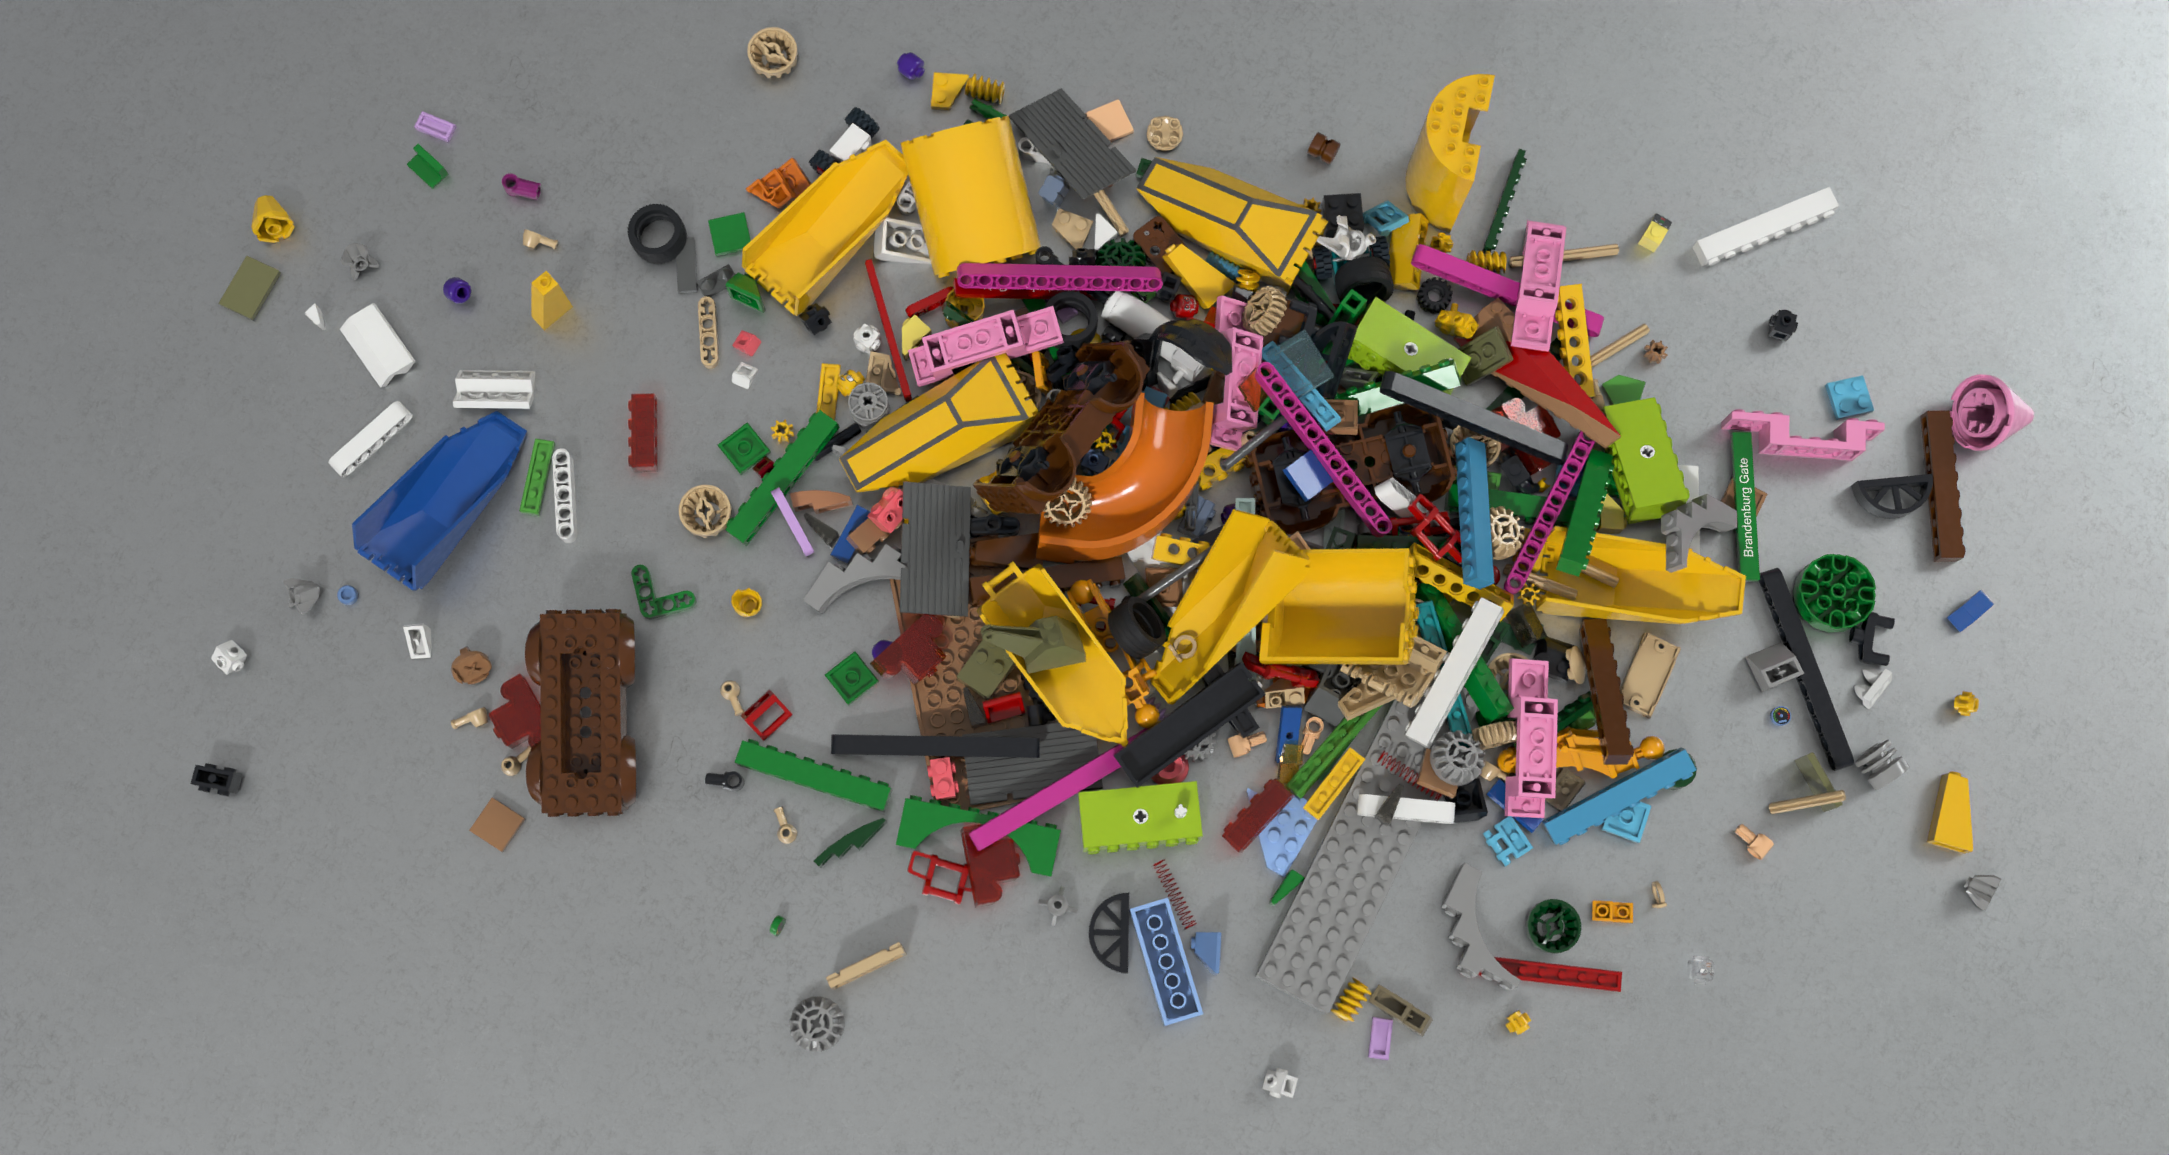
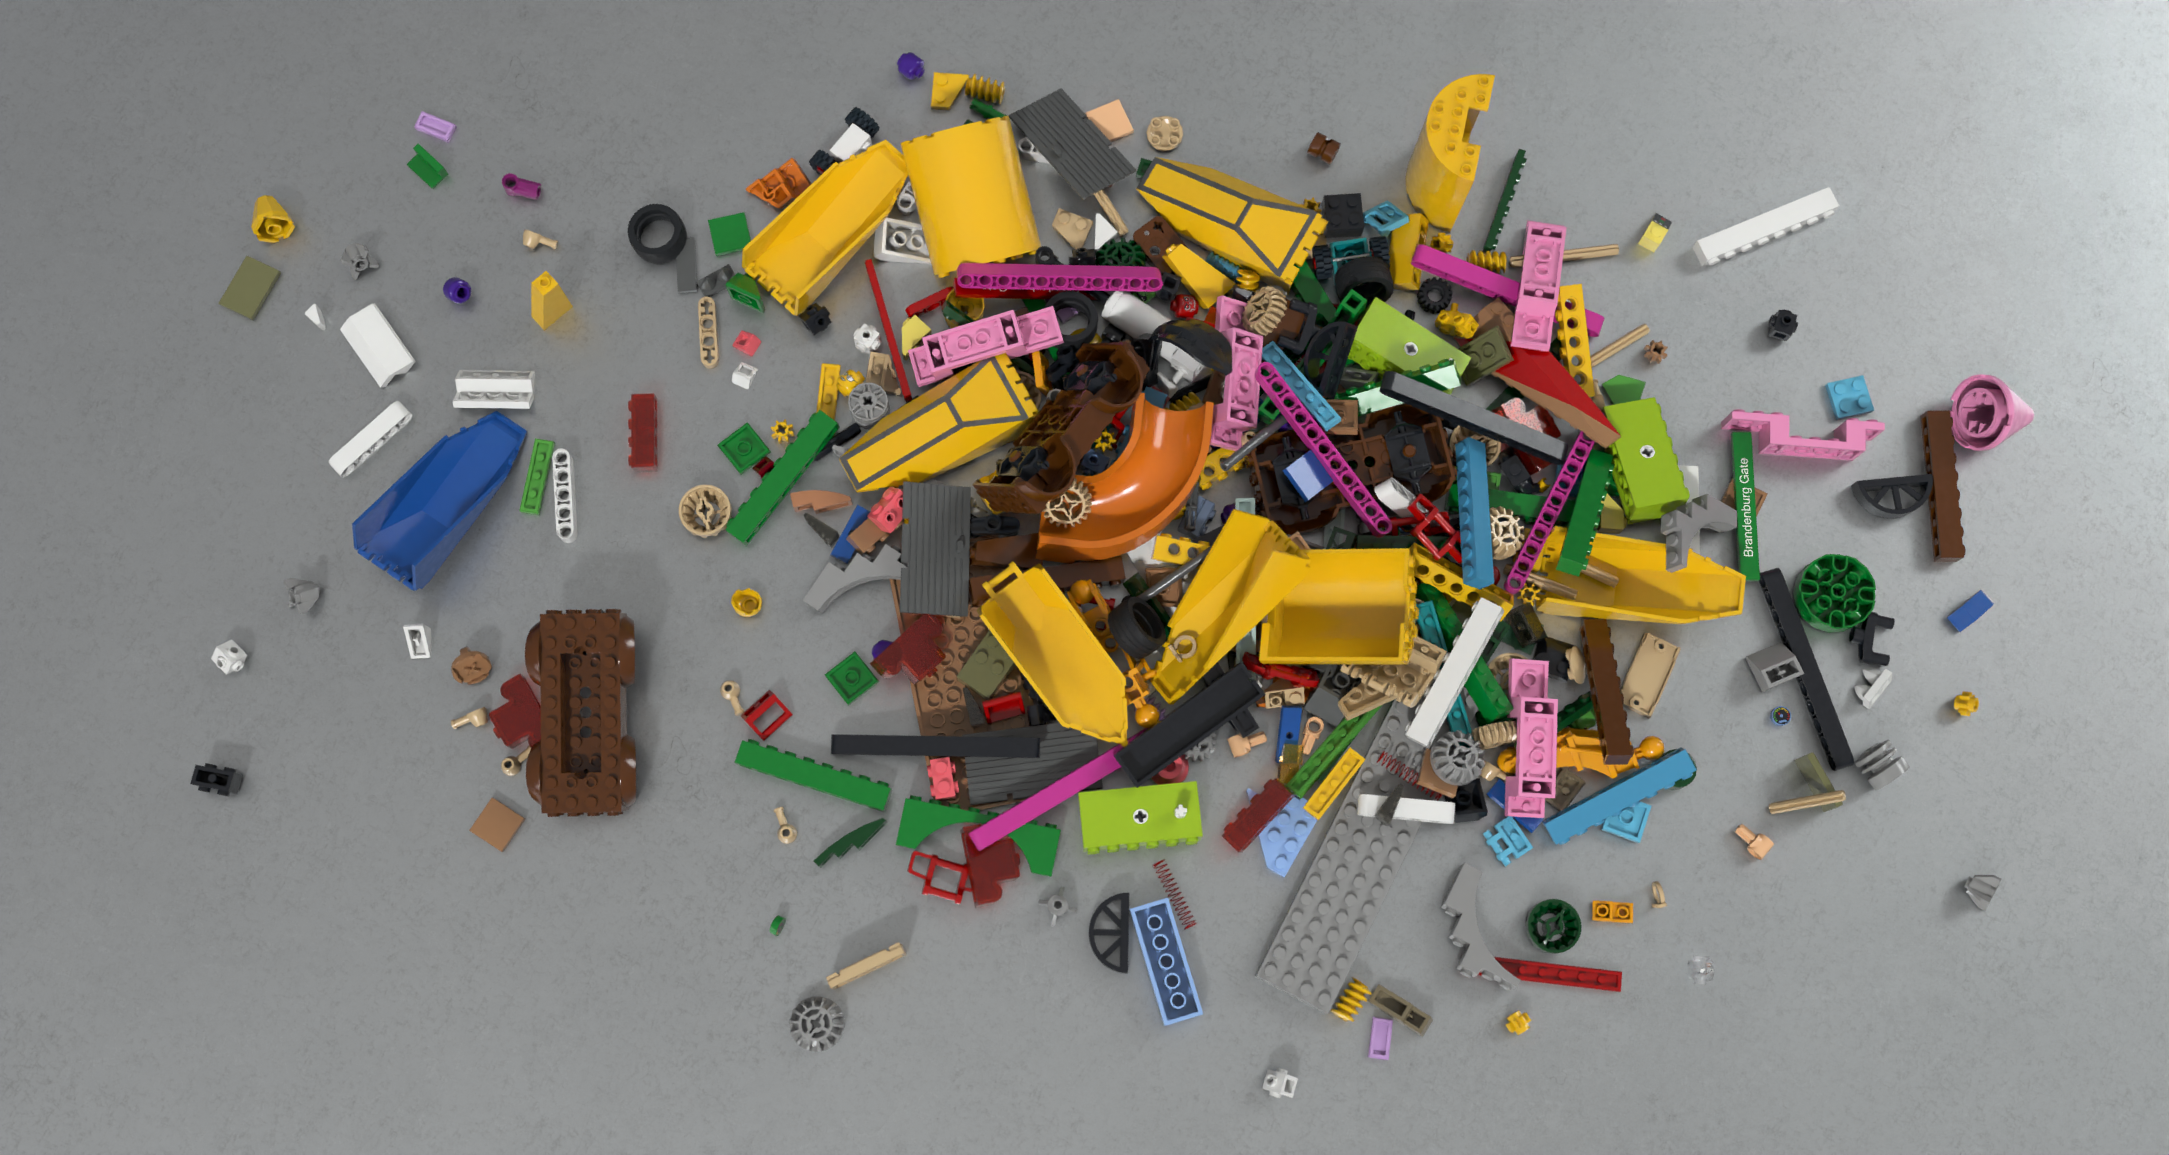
(347, 595): medium blue tile -> none
(657, 603): green beam -> none
(724, 780): black axle -> none
(773, 42): tan gear -> none
(792, 521): lavender beam -> none
(1043, 644): olive slope -> none
(1054, 190): sand blue brick -> none
(1207, 949): medium blue slope -> none
(1252, 391): clear orange piece -> none
(1288, 884): green slope -> none
(1300, 364): clear light blue piece -> none
(1306, 291): black pin -> none
(1347, 242): white piece -> none
(1952, 815): yellow slope -> none

